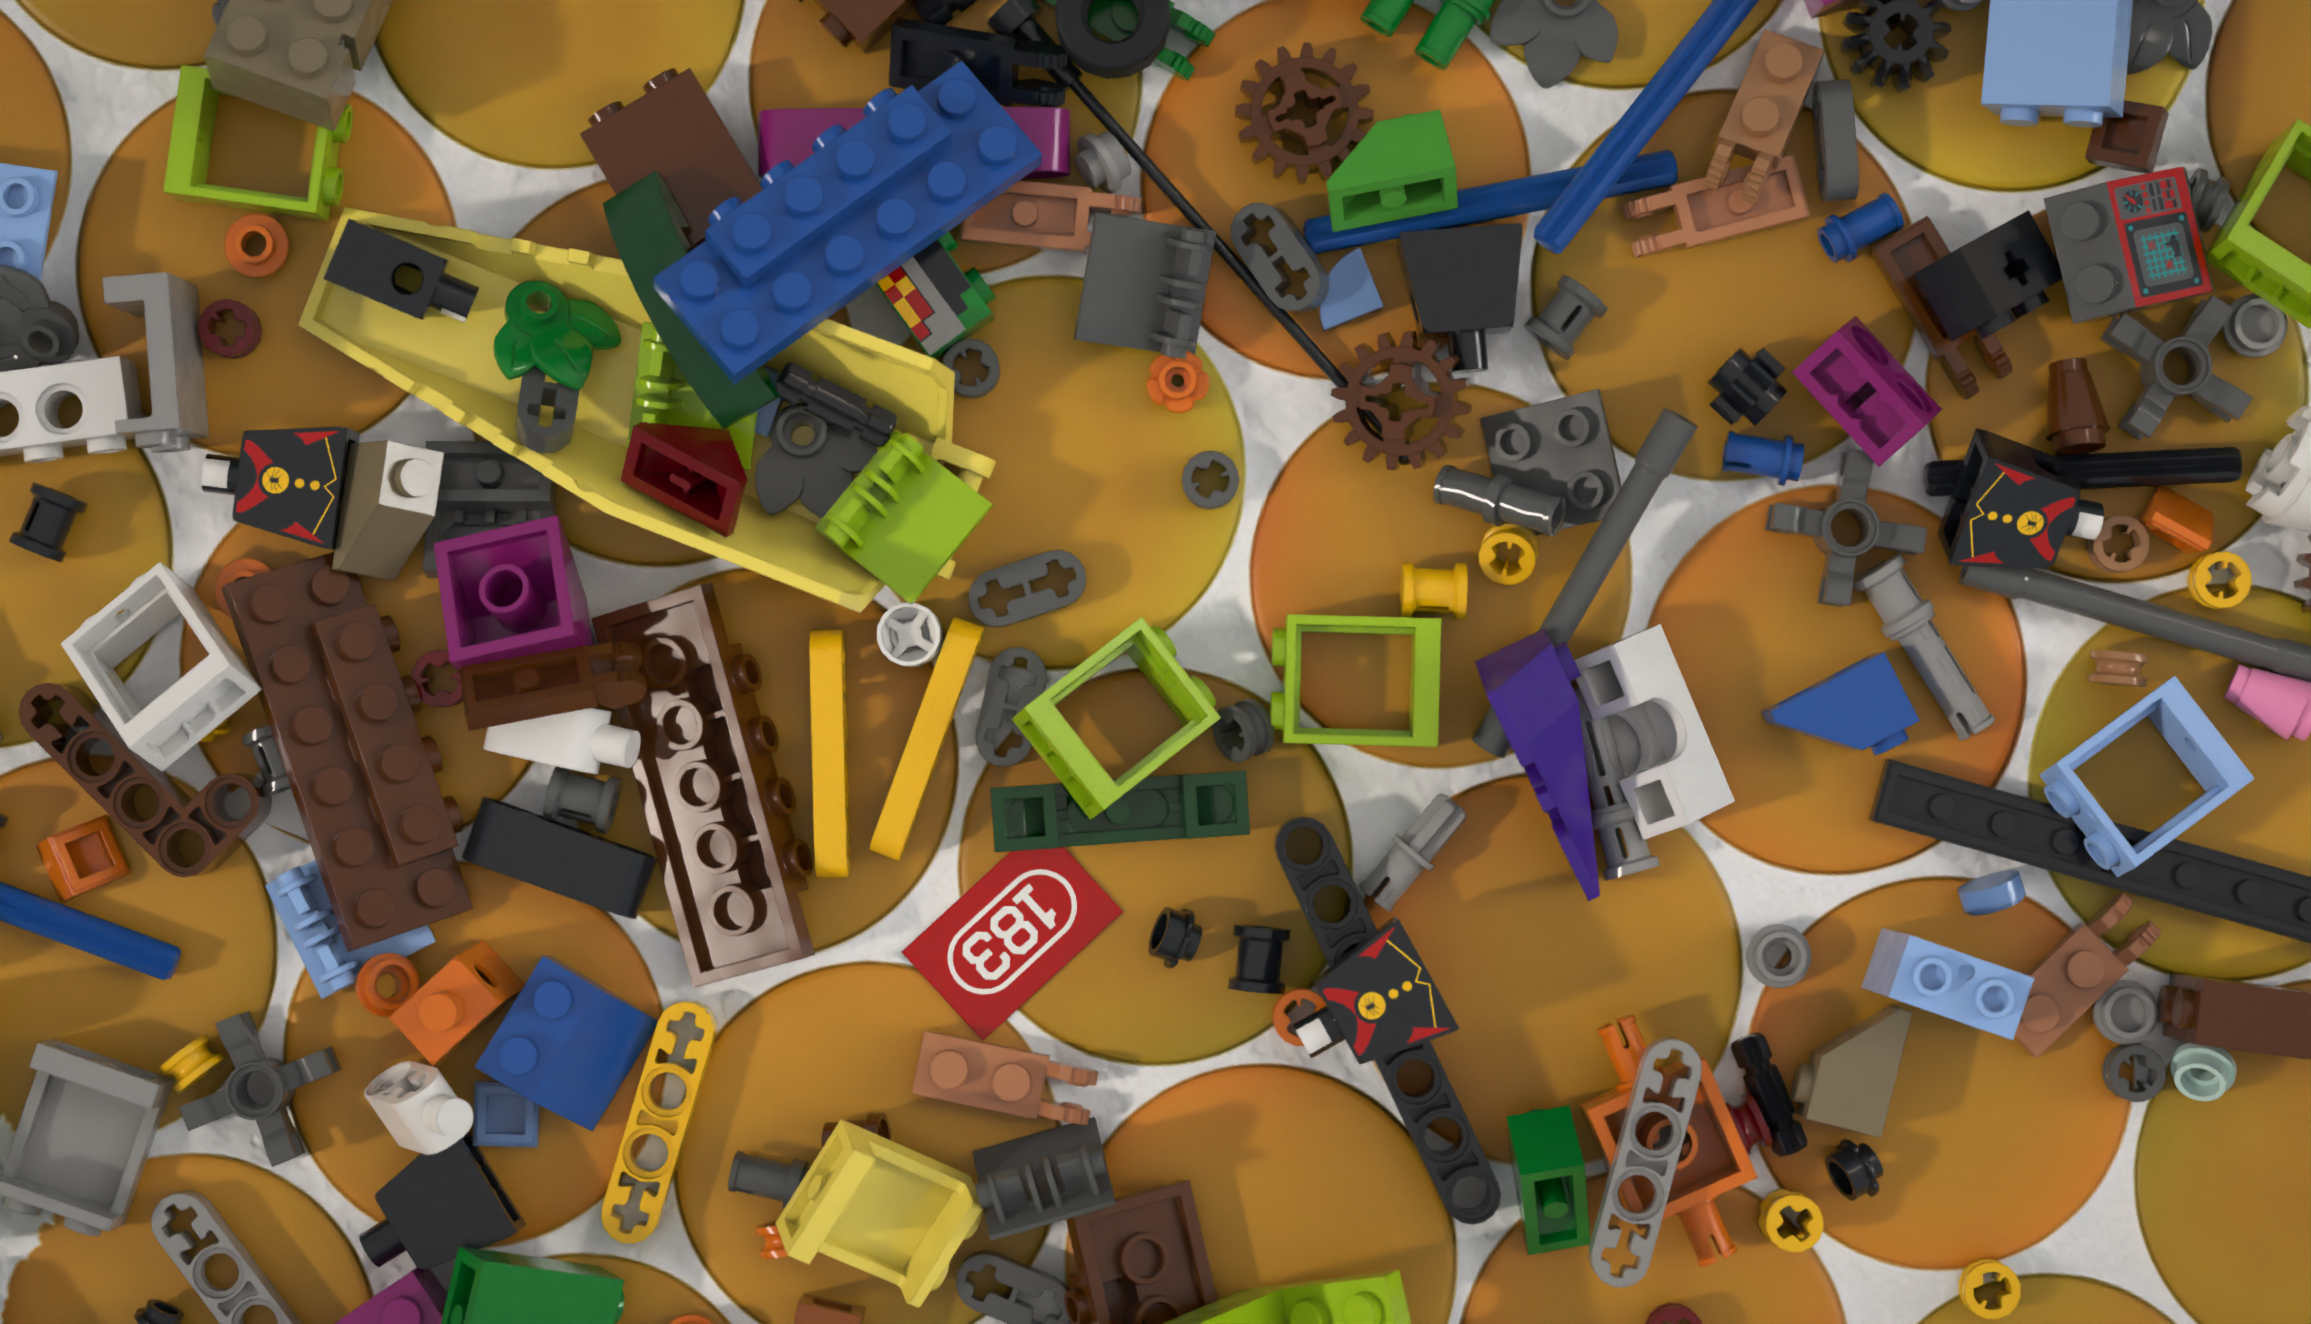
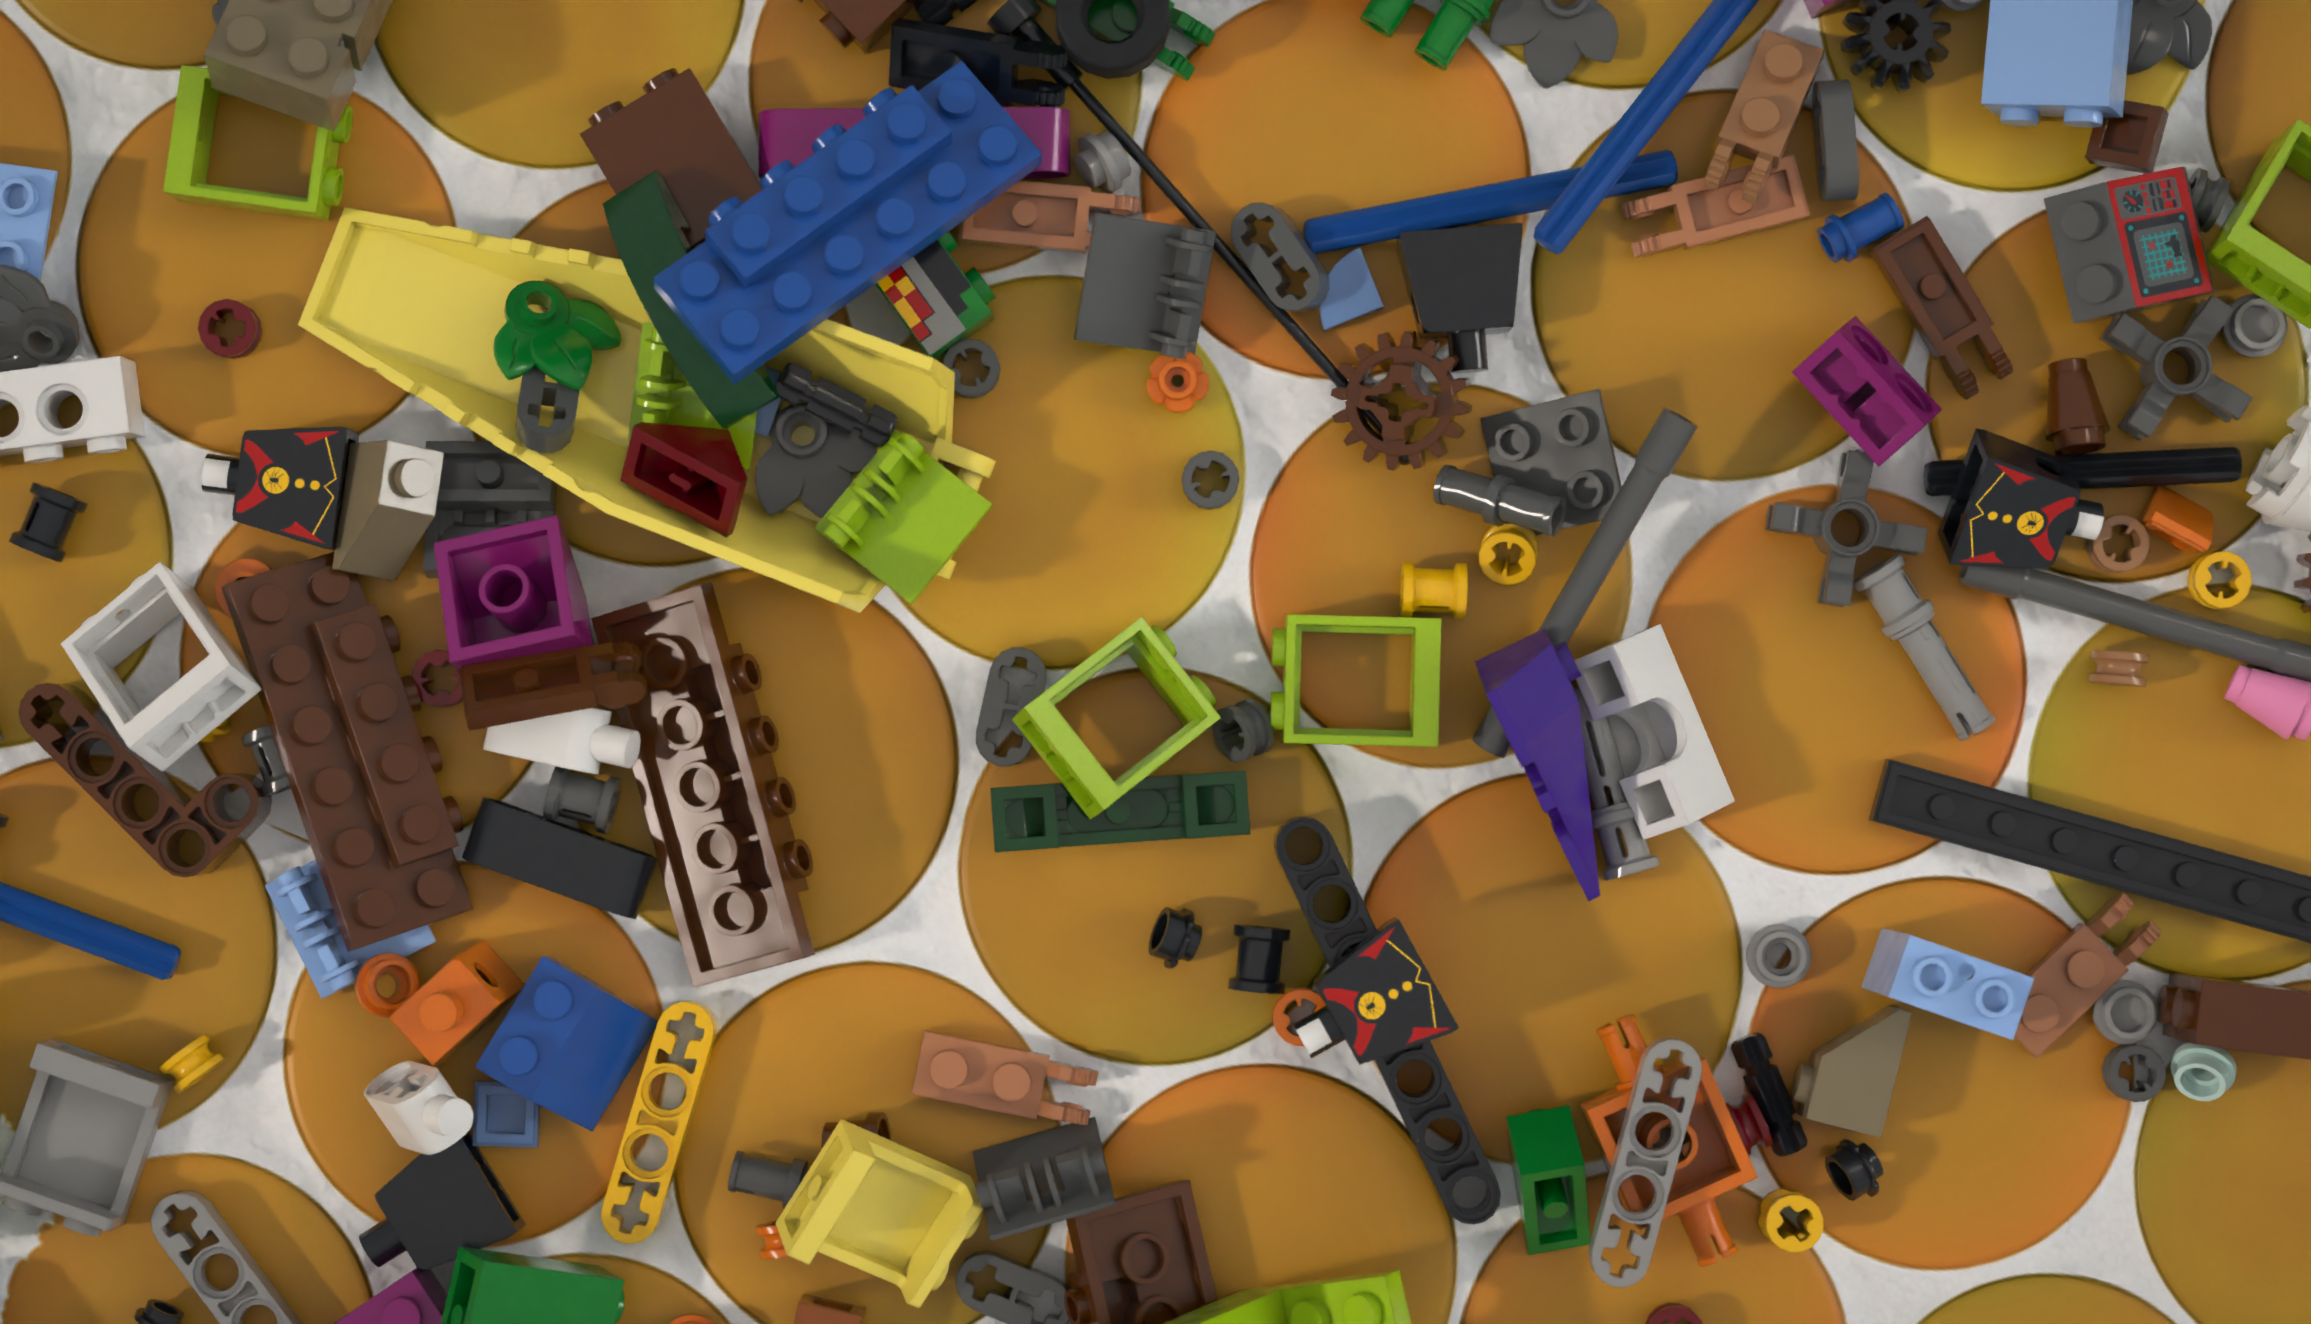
(82, 858): orange slope -> none
(173, 359): light grey panel -> none
(273, 1120): dark grey pin -> none
(276, 248): orange plate -> none
(368, 265): black torso -> none
(829, 753): yellow beam -> none
(901, 631): white wheel -> none
(926, 738): yellow beam -> none
(1011, 934): red sticker -> none
(1021, 574): dark grey beam -> none
(1294, 87): reddish brown gear -> none
(1395, 174): bright green slope -> none
(1414, 851): light grey axle -> none
(1565, 317): dark grey bush -> none
(1747, 386): black gear -> none
(1763, 456): blue pin -> none
(1850, 708): blue slope -> none
(1991, 278): black brick -> none
(1991, 892): medium blue tile -> none
(2006, 1299): yellow bush -> none
(2194, 742): light blue window -> none

